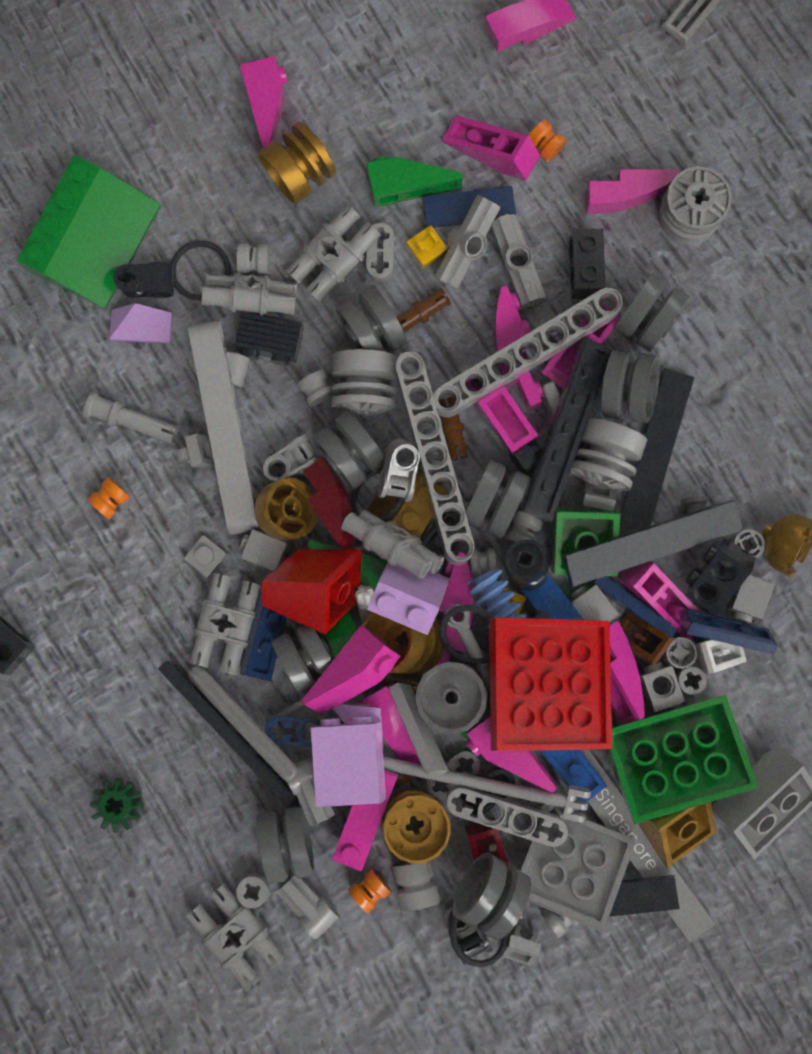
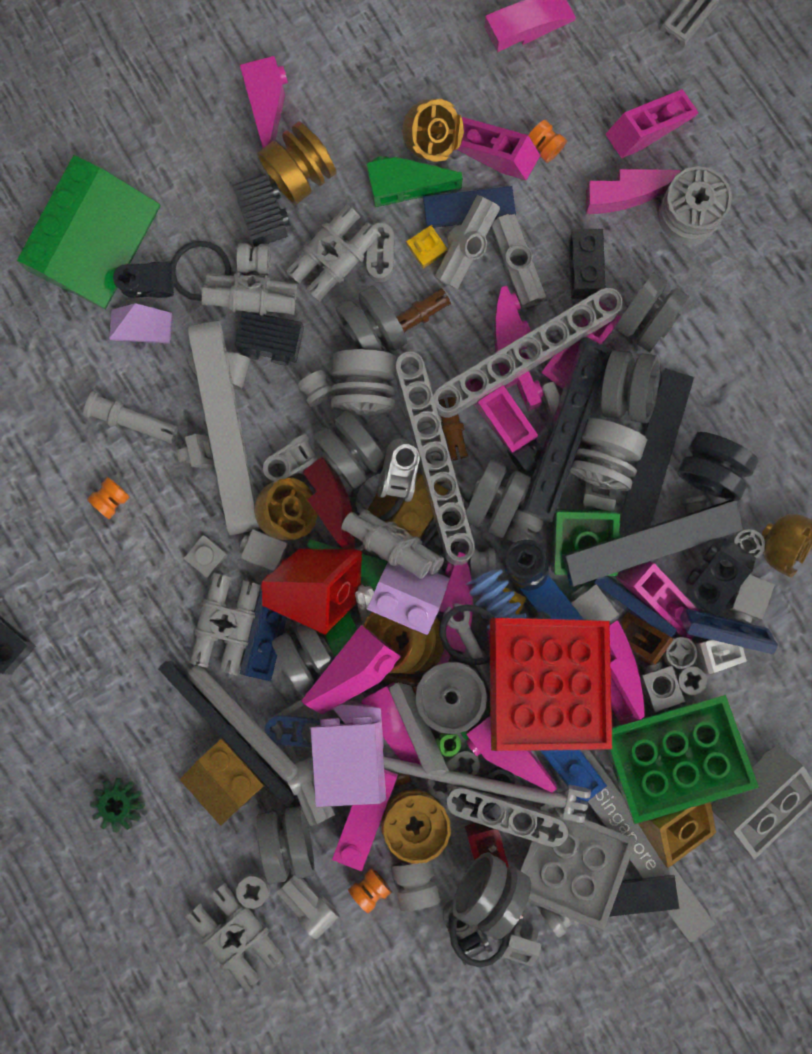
(221, 782): none -> pearl gold slope
(260, 210): none -> black brick
(432, 129): none -> pearl gold cylinder
(455, 747): none -> bright green pin
(650, 122): none -> dark pink slope
(717, 466): none -> black wheel

